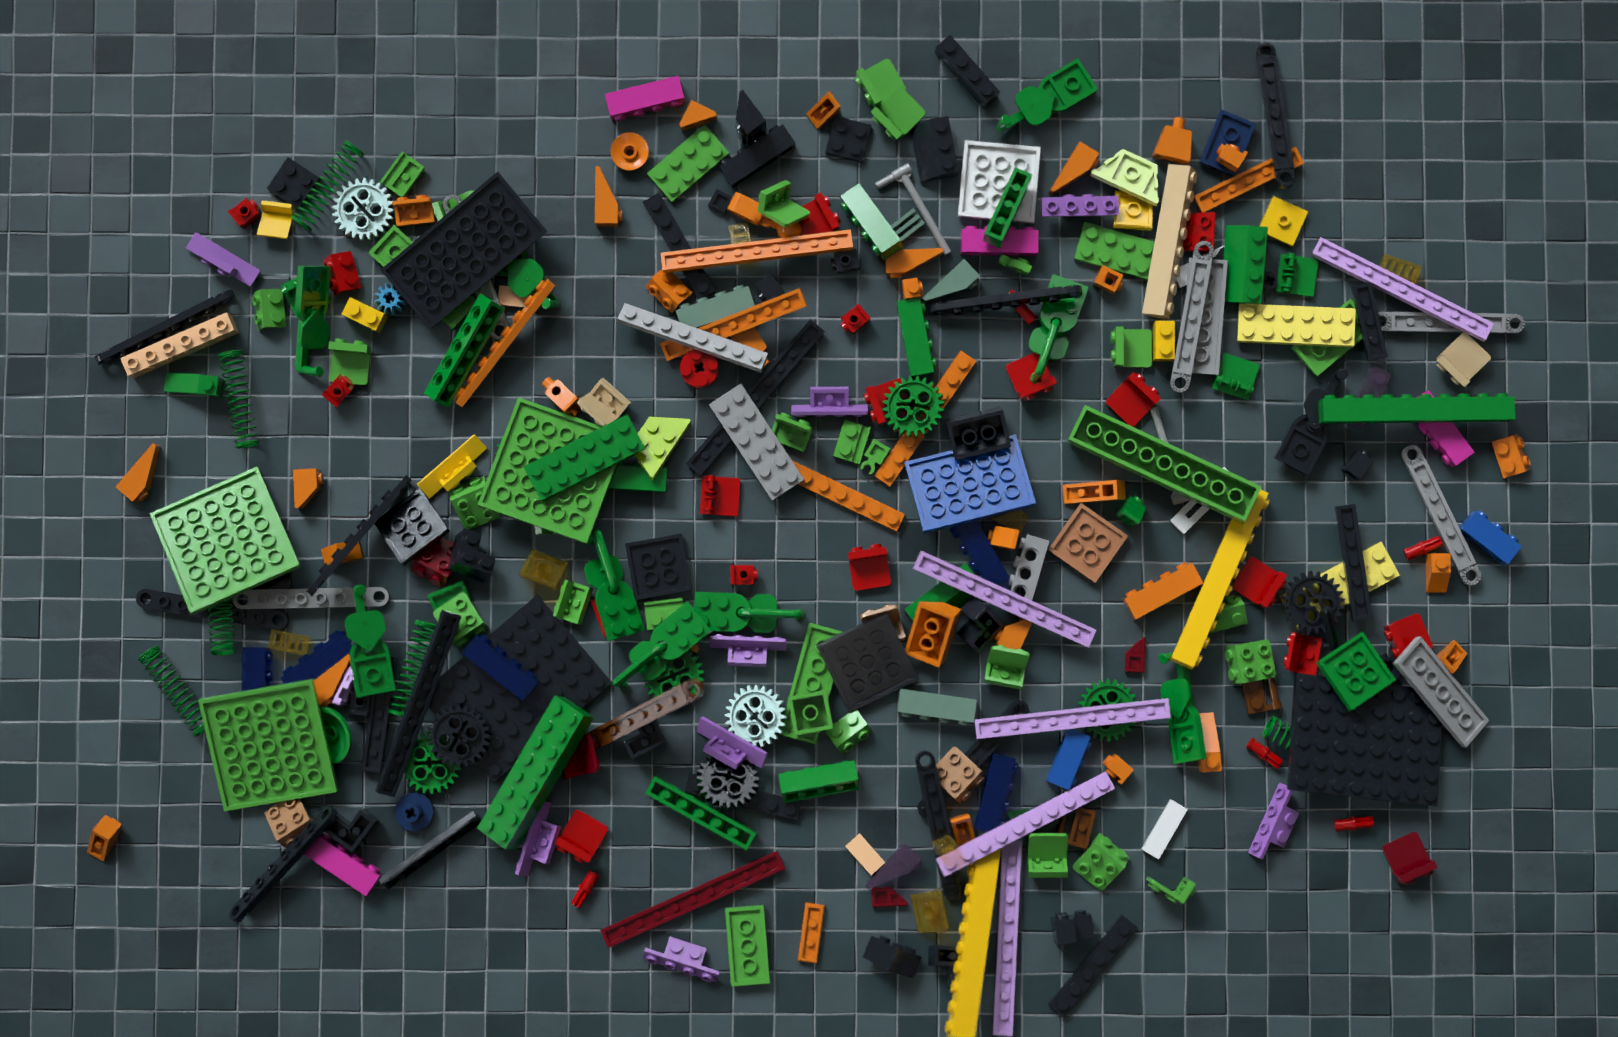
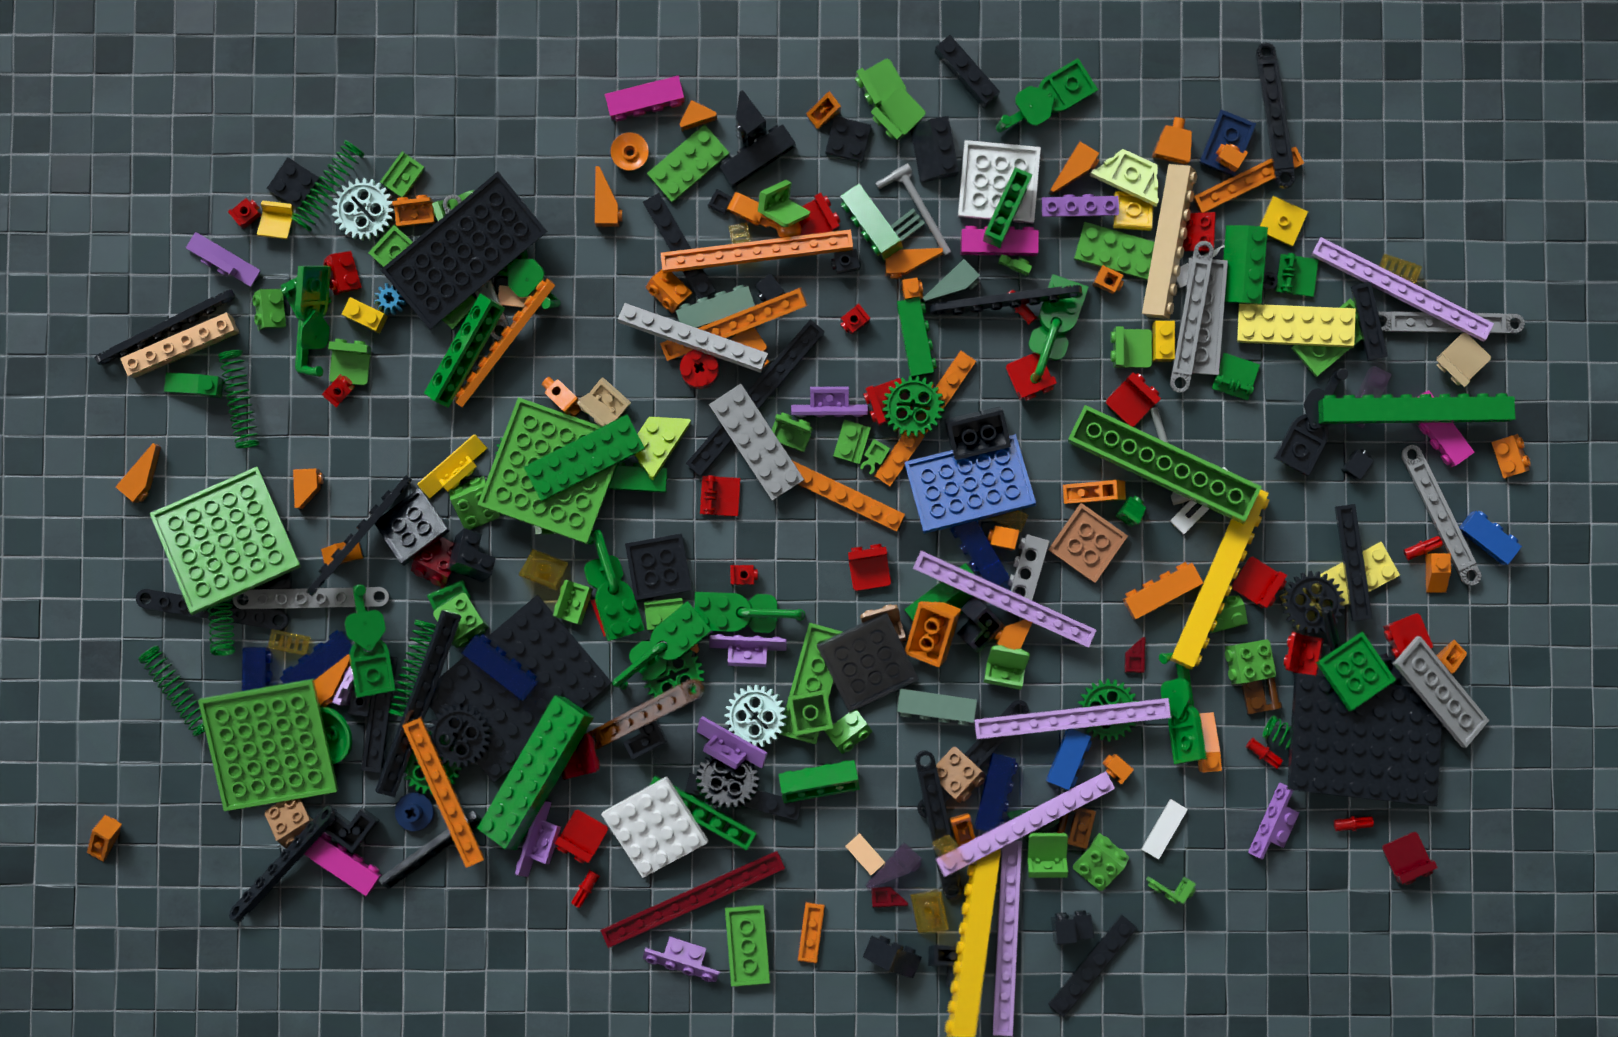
(443, 792): none -> orange plate
(654, 827): none -> white plate

